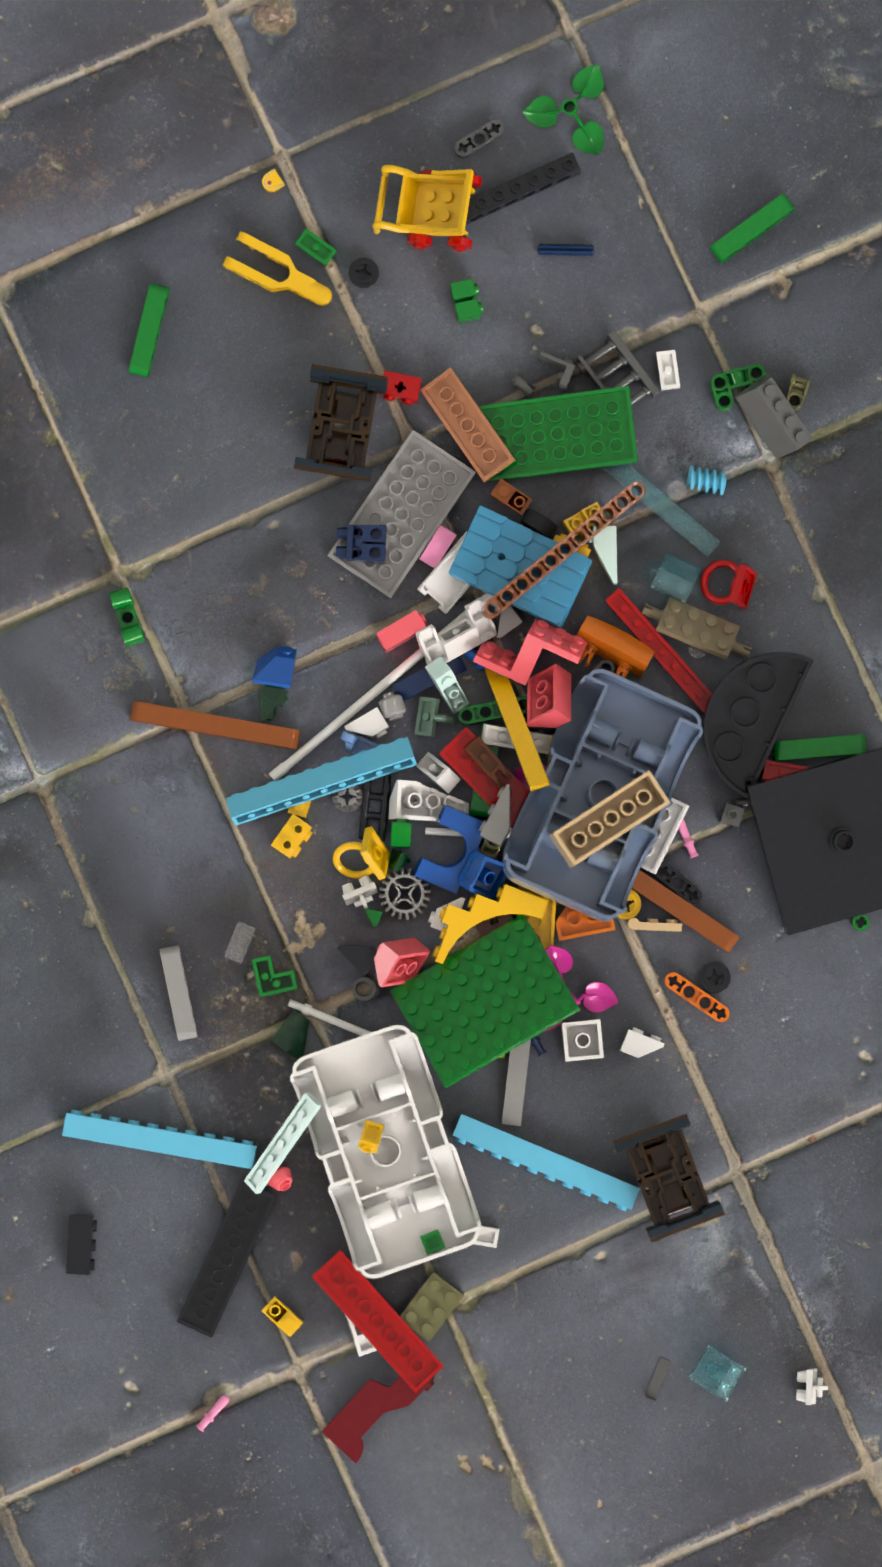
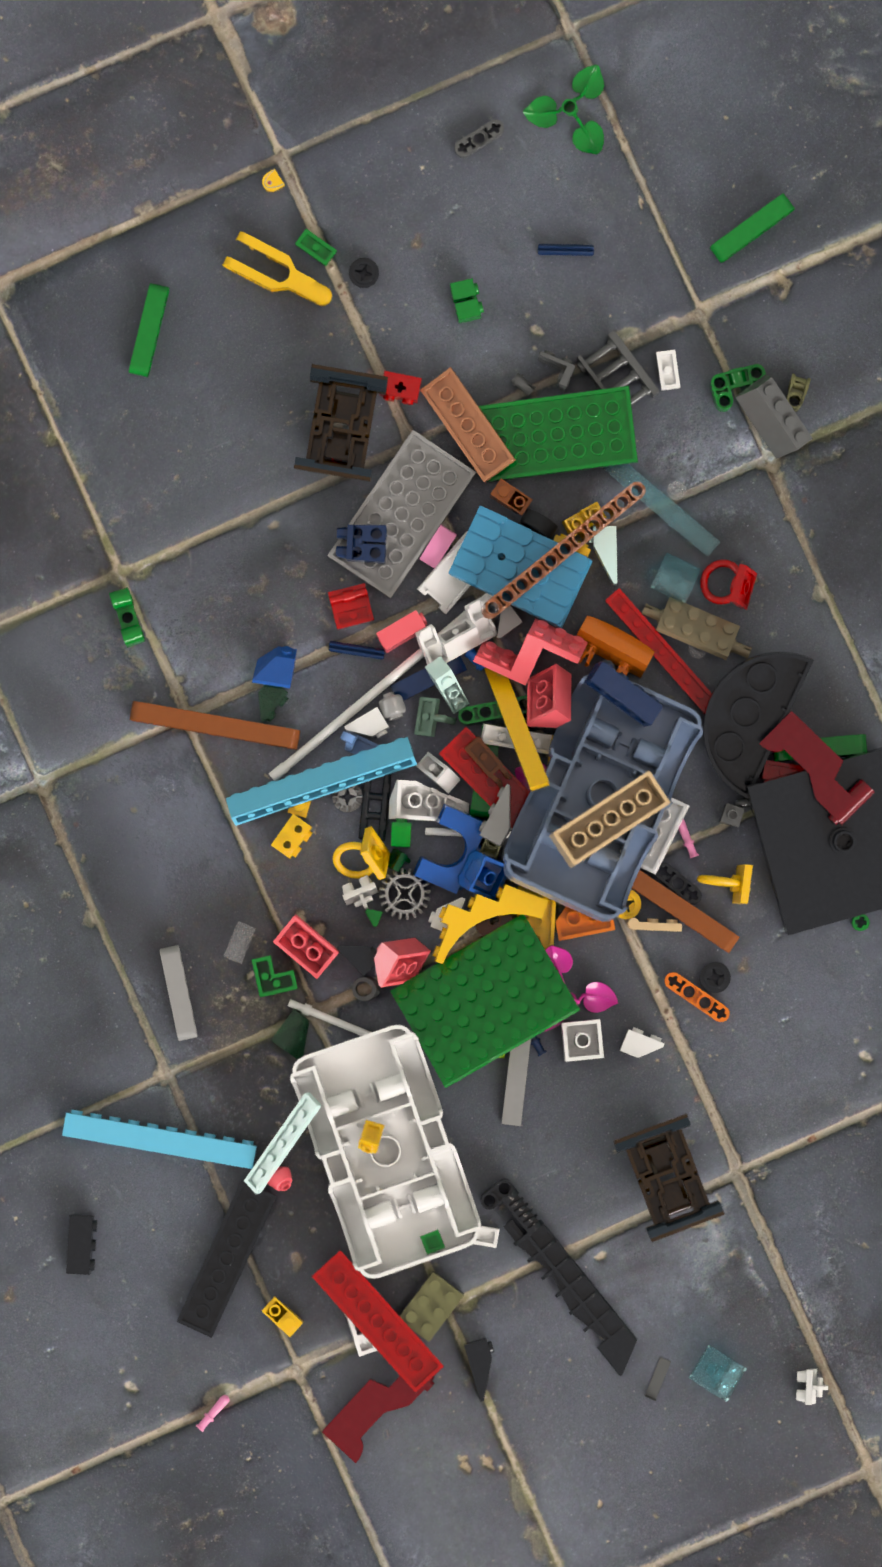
(306, 946): none -> coral slope
(351, 606): none -> red plate
(357, 650): none -> dark blue axle
(430, 205): yellow piece -> none
(480, 1361): none -> black slope
(522, 187): black brick -> none
(545, 1161): medium azure brick -> none
(577, 1290): none -> black piece
(623, 693): none -> dark blue brick
(706, 480): medium azure piece -> none
(738, 883): none -> yellow tile
(821, 765): none -> dark red door

